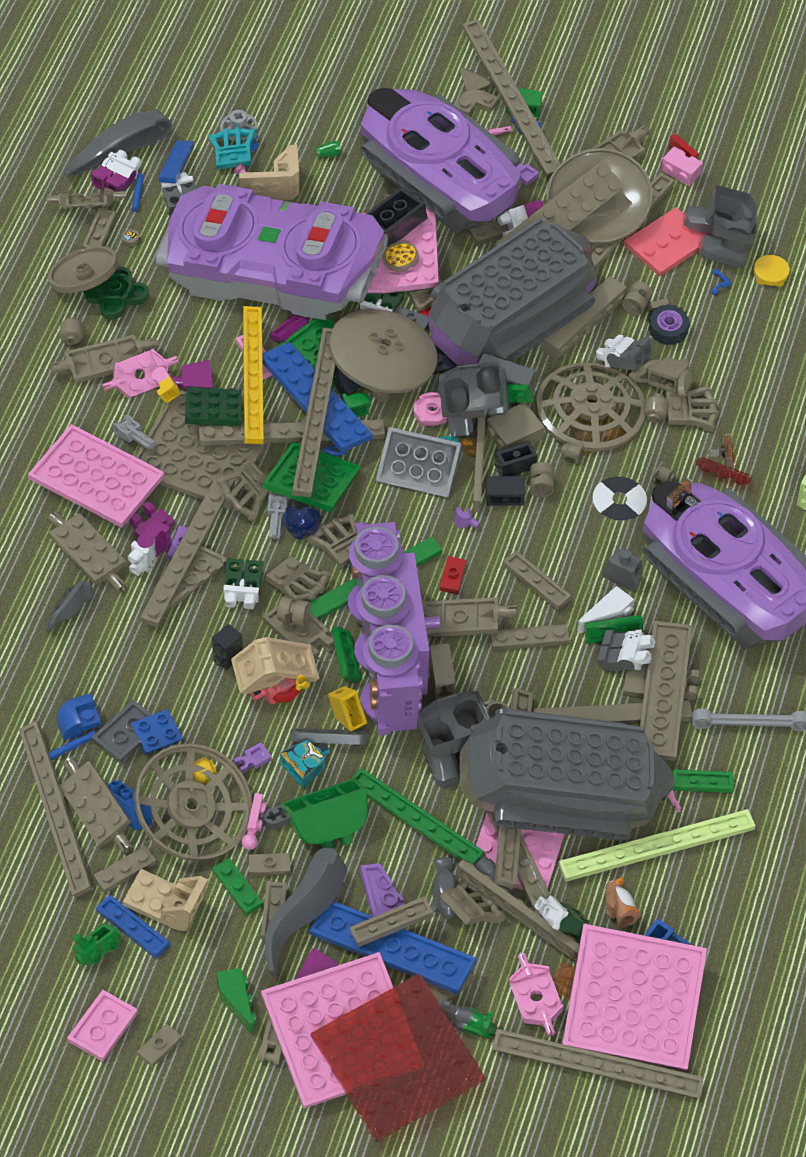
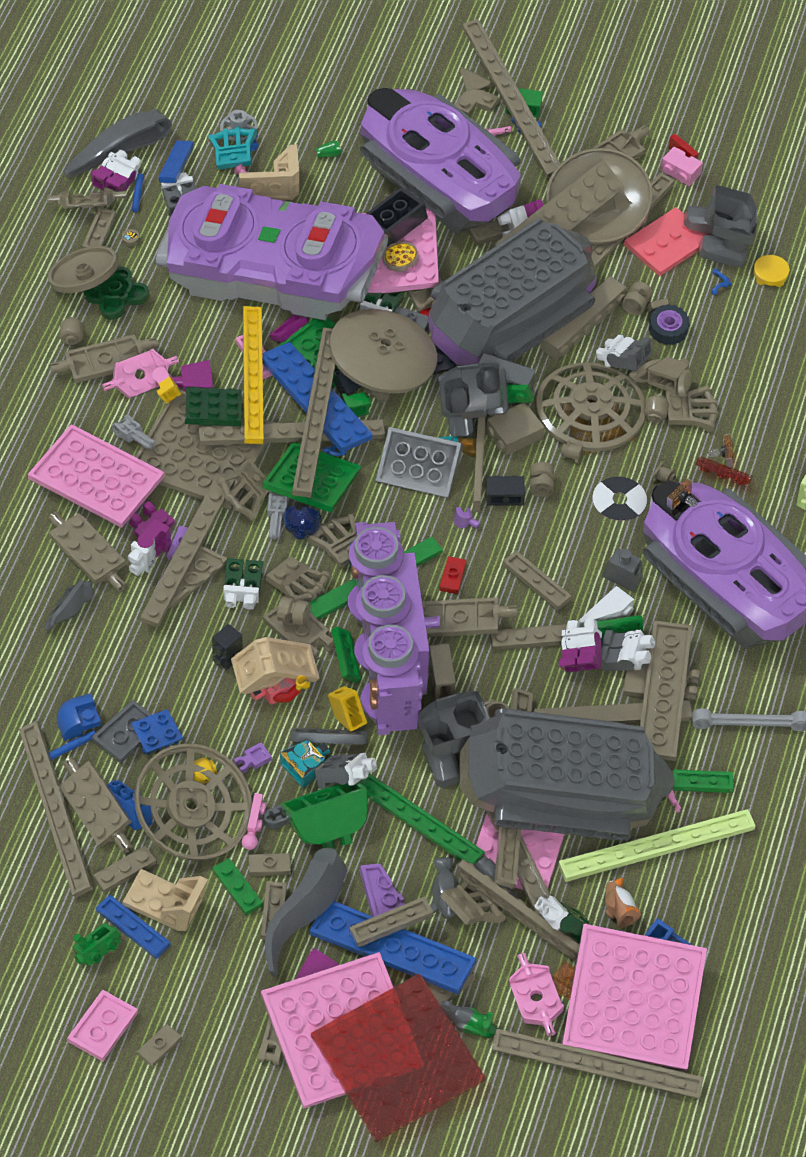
(233, 994): green slope -> none
(344, 769): none -> hips
(422, 412): bright pink plate -> none
(515, 459): black brick -> none
(527, 173): medium lavender plate -> none
(581, 646): none -> hips

